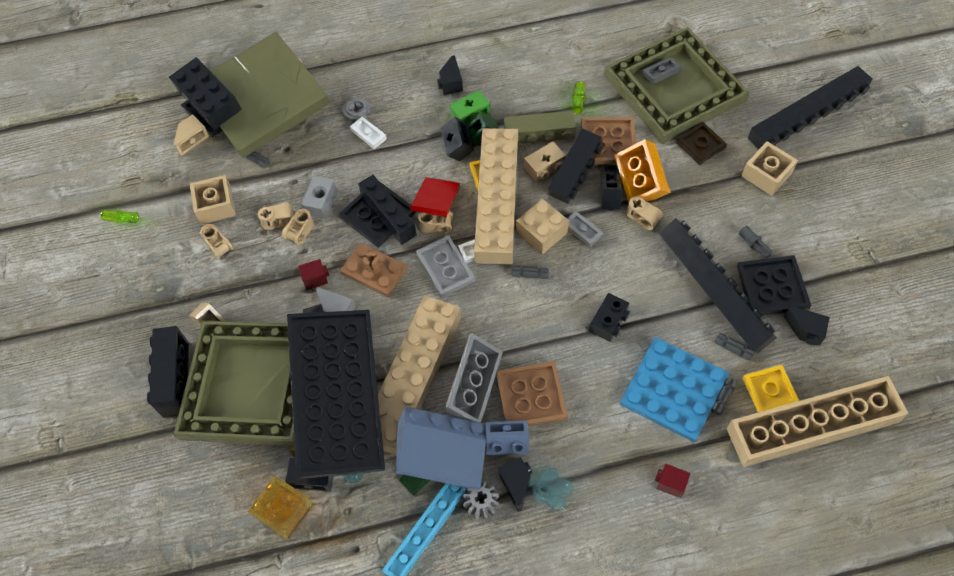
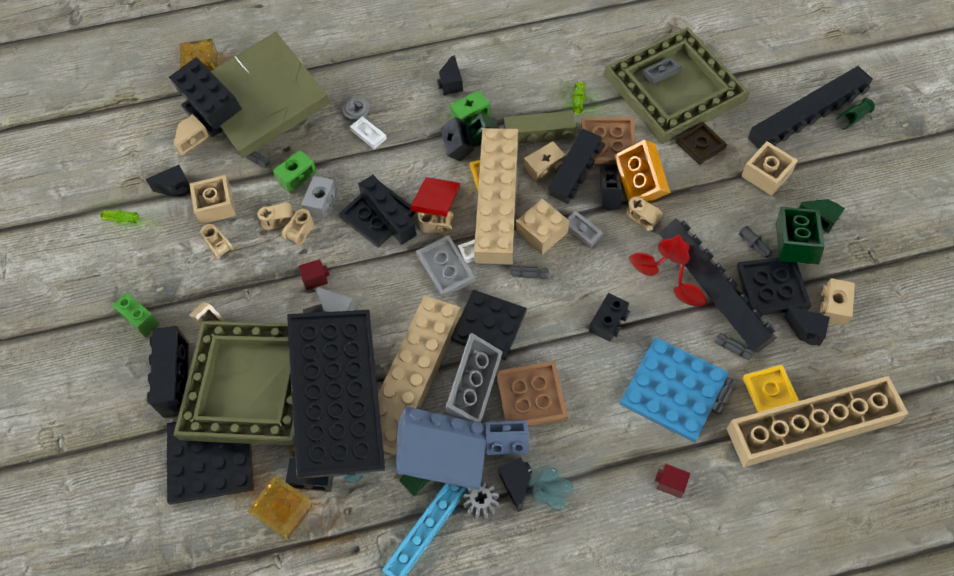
(135, 314): none -> bright green brick
(169, 182): none -> black slope
(203, 49): none -> clear yellow brick
(206, 468): none -> black plate
(294, 171): none -> bright green brick
(374, 269): medium nougat plate -> none
(490, 320): none -> black plate
(677, 251): none -> red plant
(799, 235): none -> dark green brick
(829, 212): none -> dark green slope
(843, 292): none -> tan brick
(858, 111): none -> dark green piece

